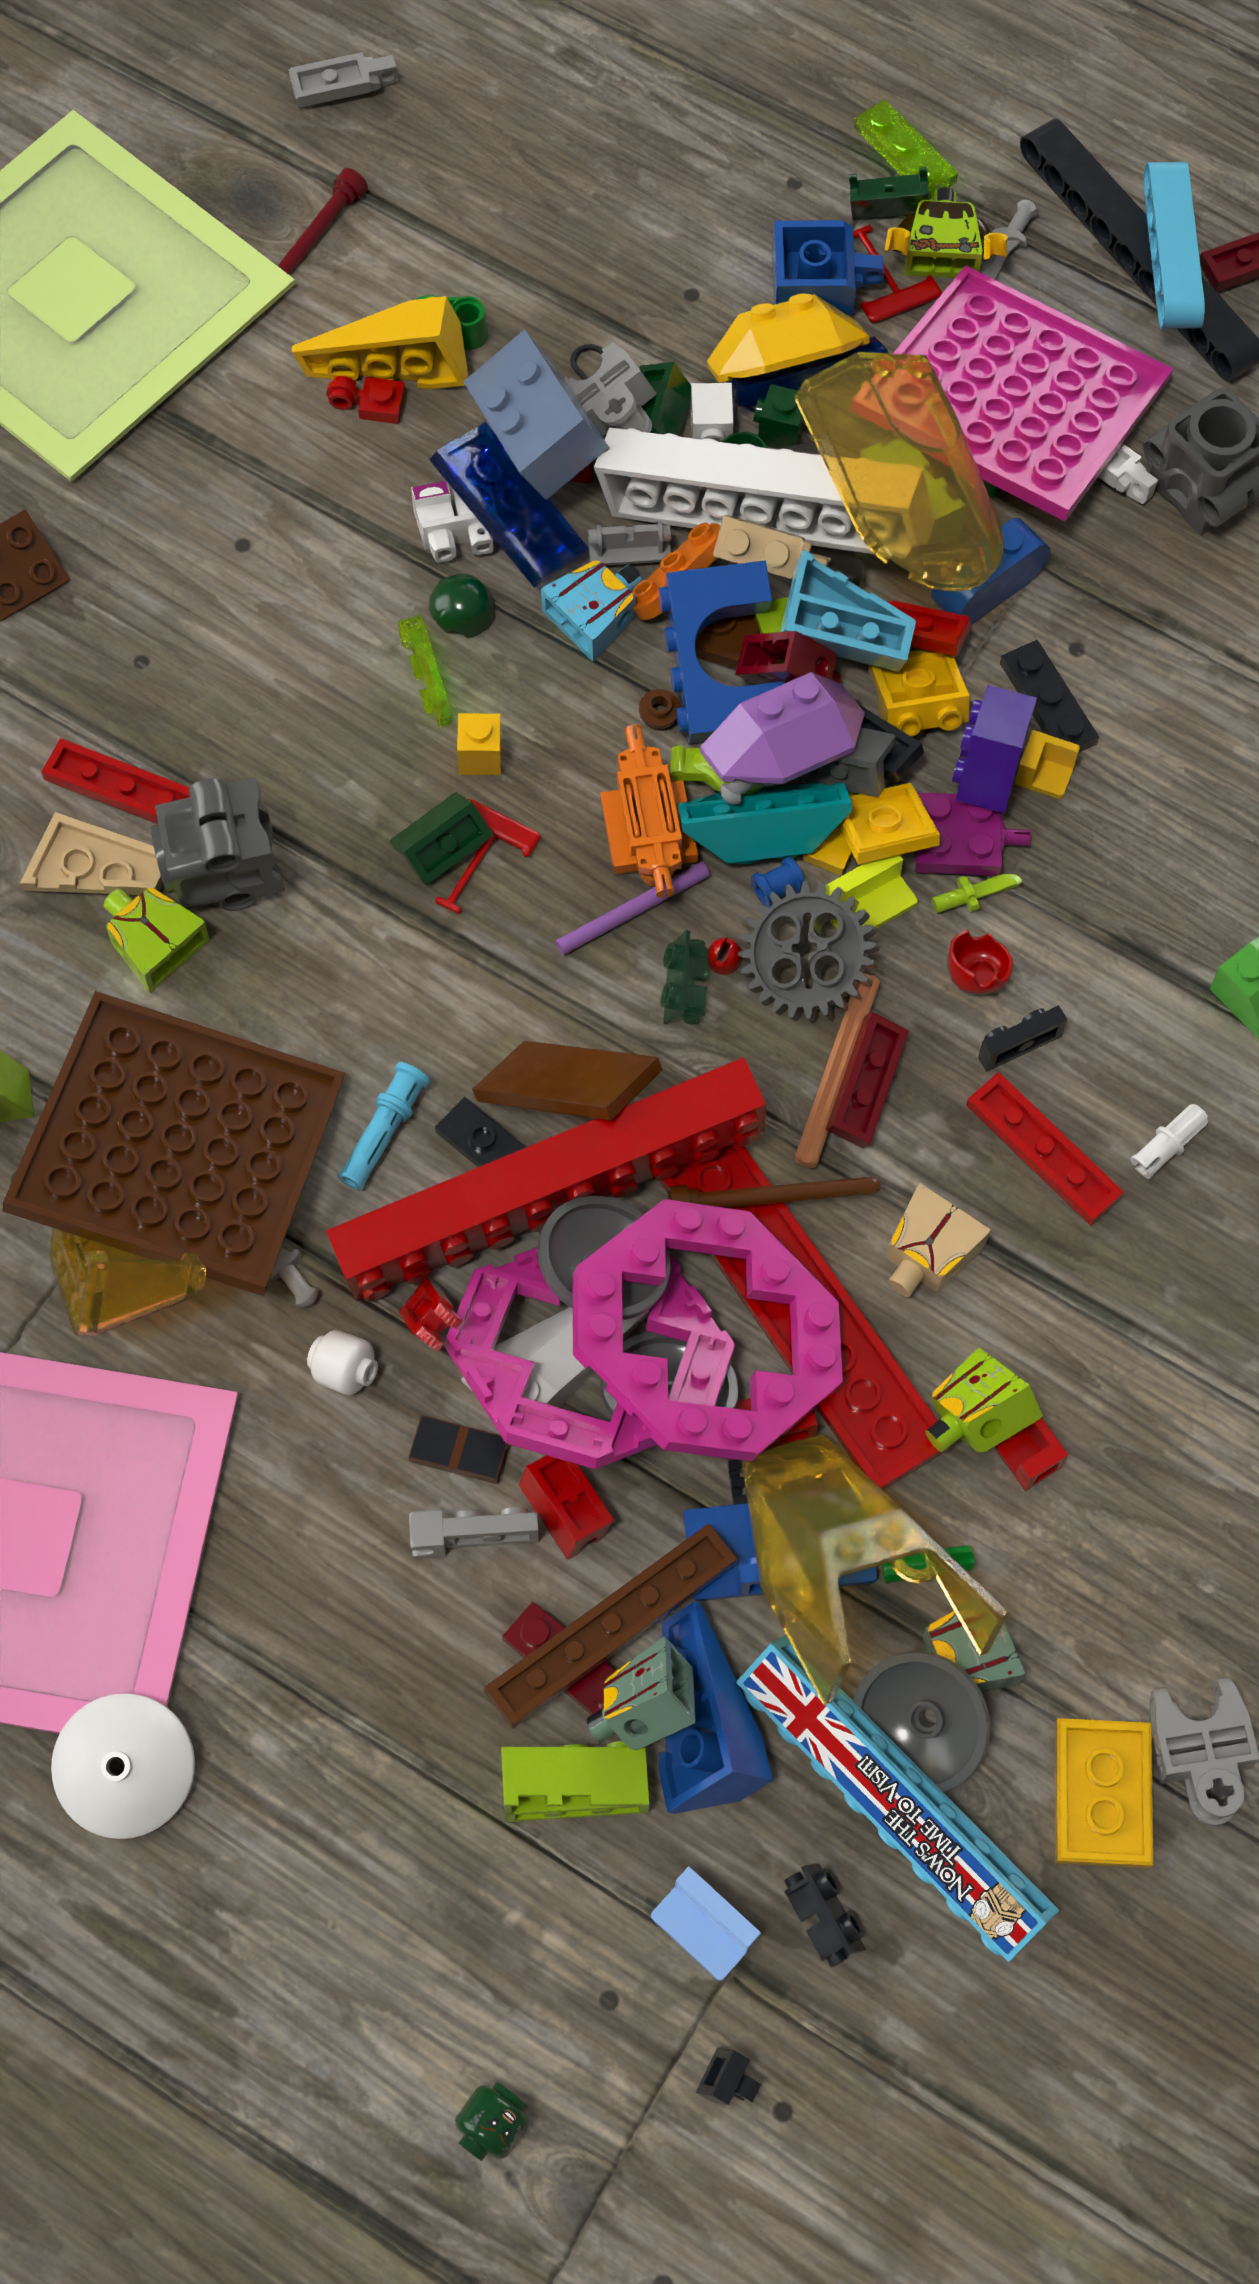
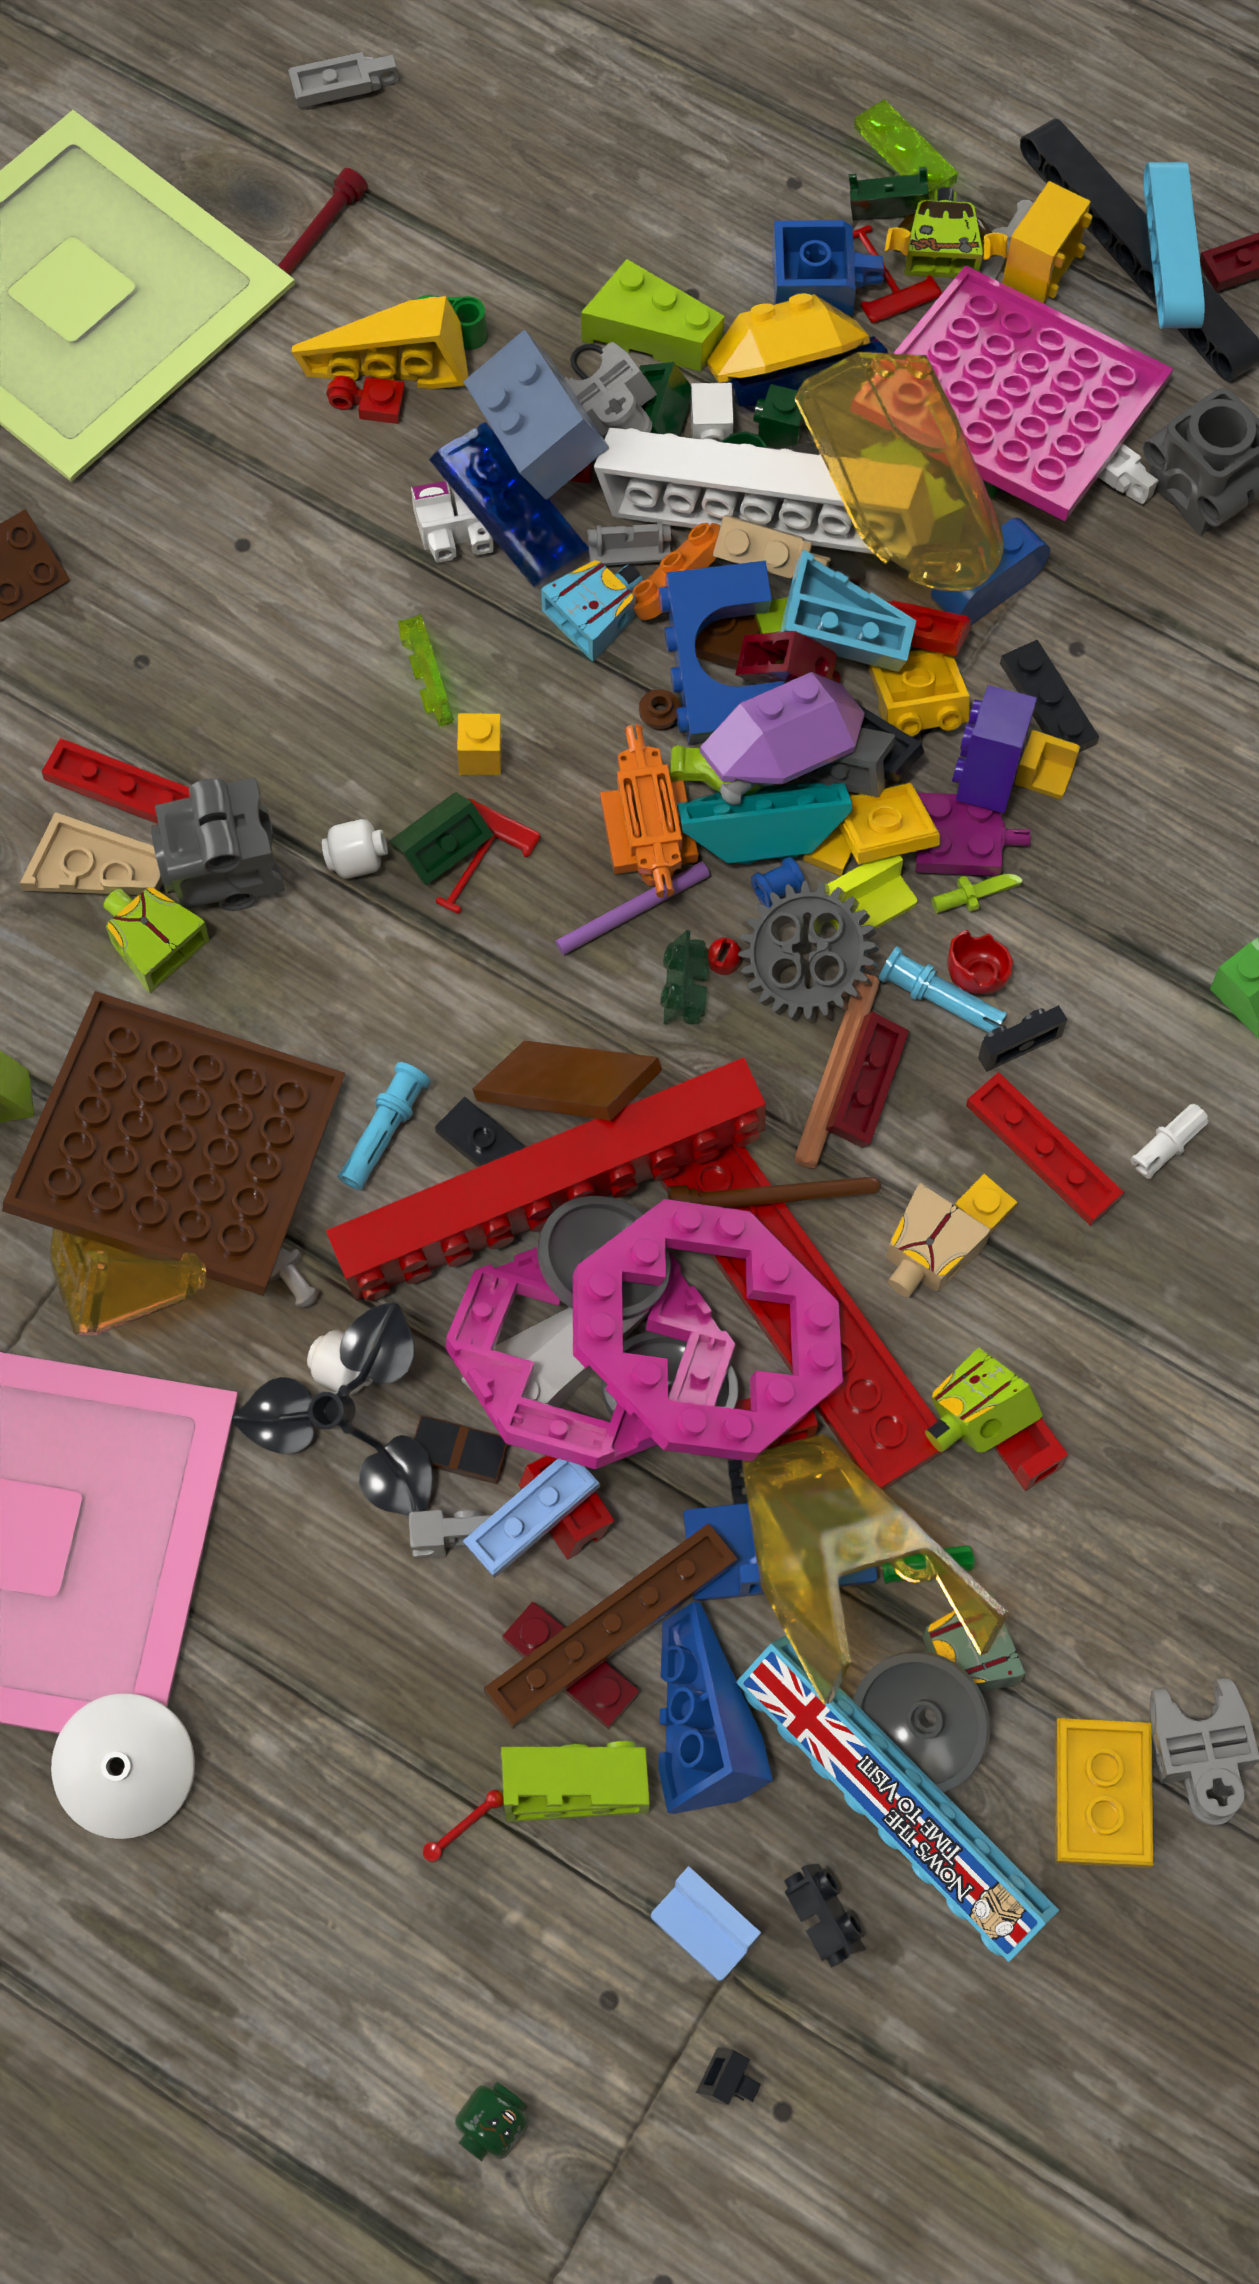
(284, 1412): none -> black plant
(354, 848): none -> white head
(429, 1313): red hinge -> none
(433, 1851): none -> red hinge
(462, 605): dark green hair -> none
(530, 1515): none -> light blue tile
(647, 1698): sand green torso -> none
(652, 318): none -> lime wedge
(923, 983): none -> medium azure pin
(987, 1203): none -> yellow plate
(1047, 242): none -> yellow container

